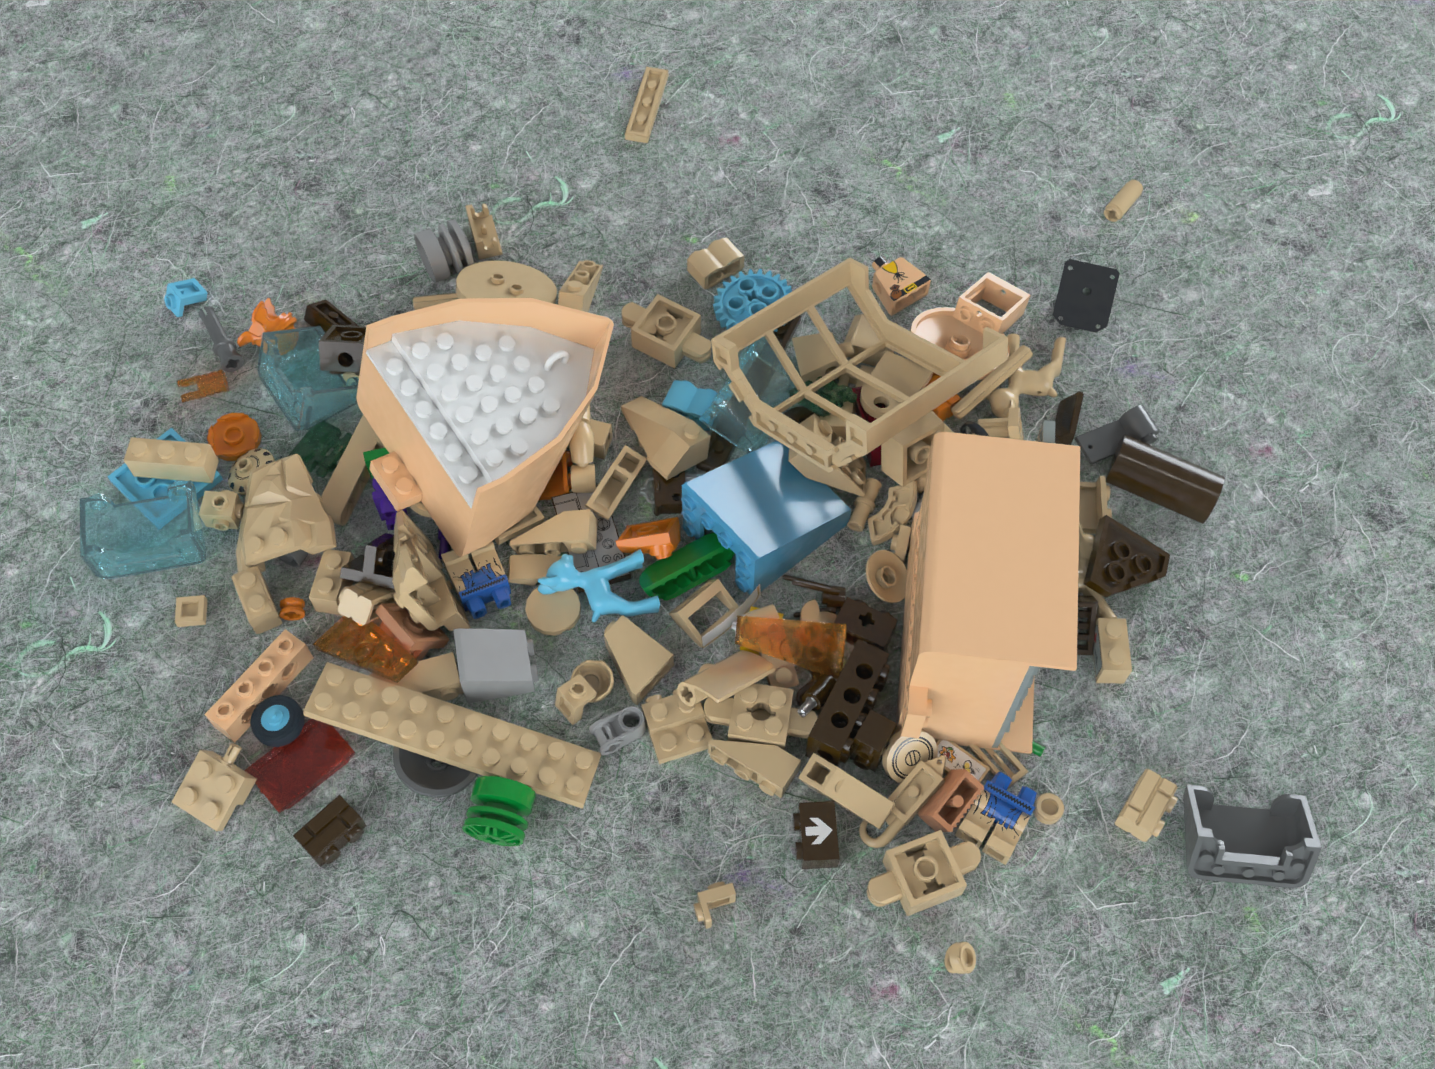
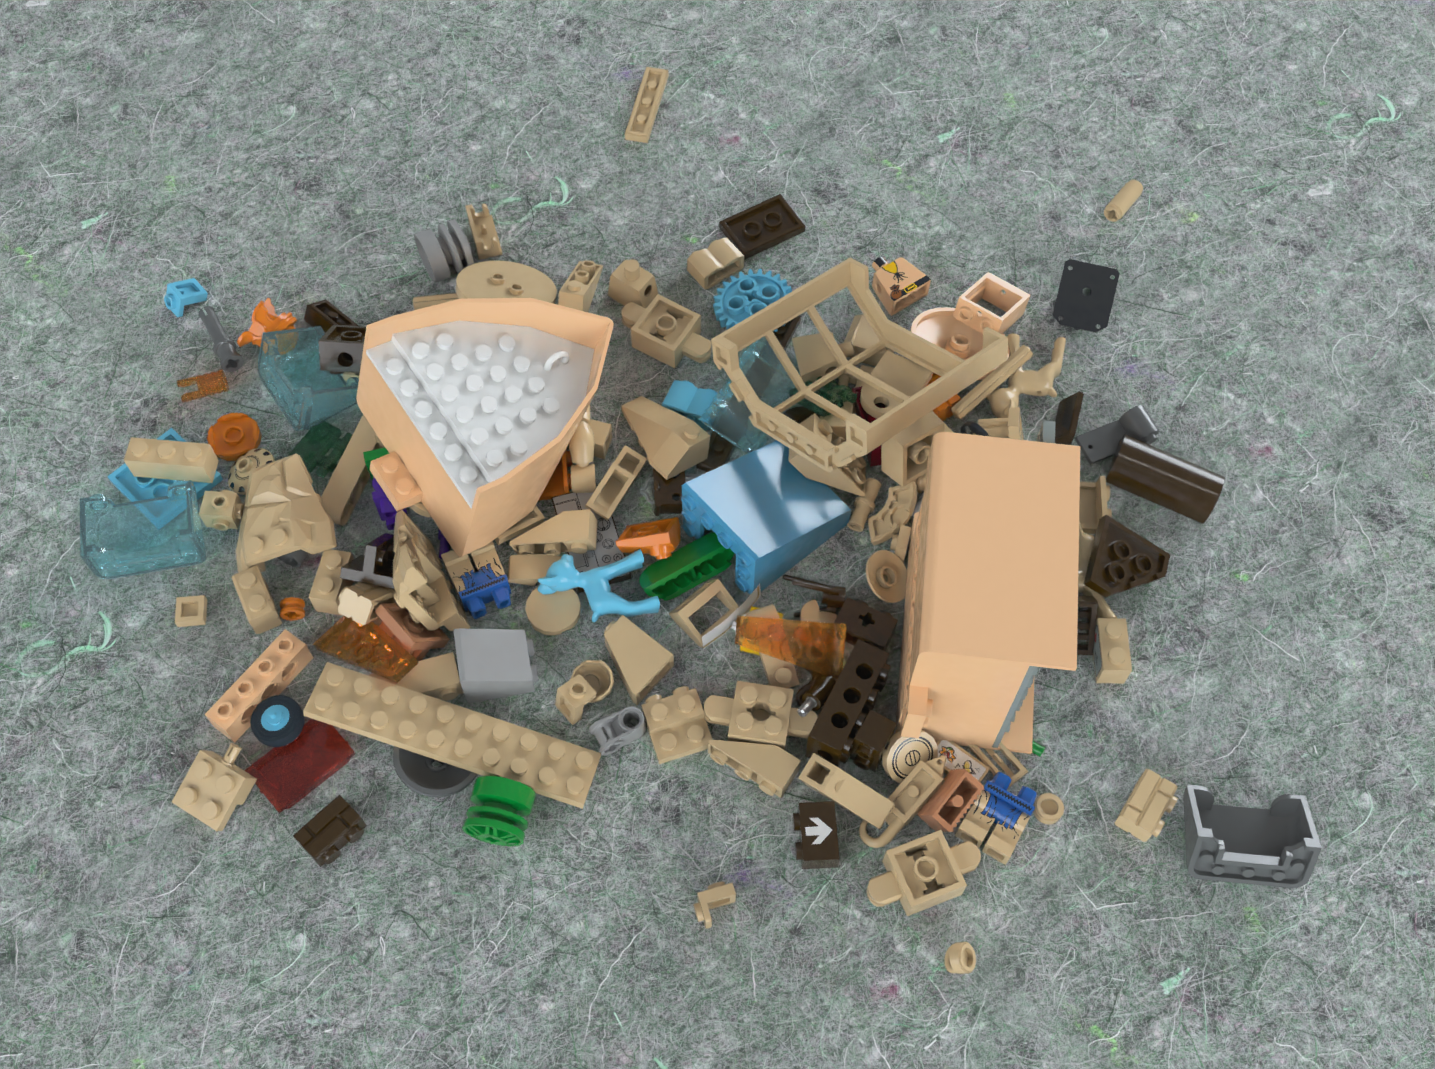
(632, 284): none -> tan torso
(724, 678): tan panel -> none
(762, 226): none -> dark brown tile

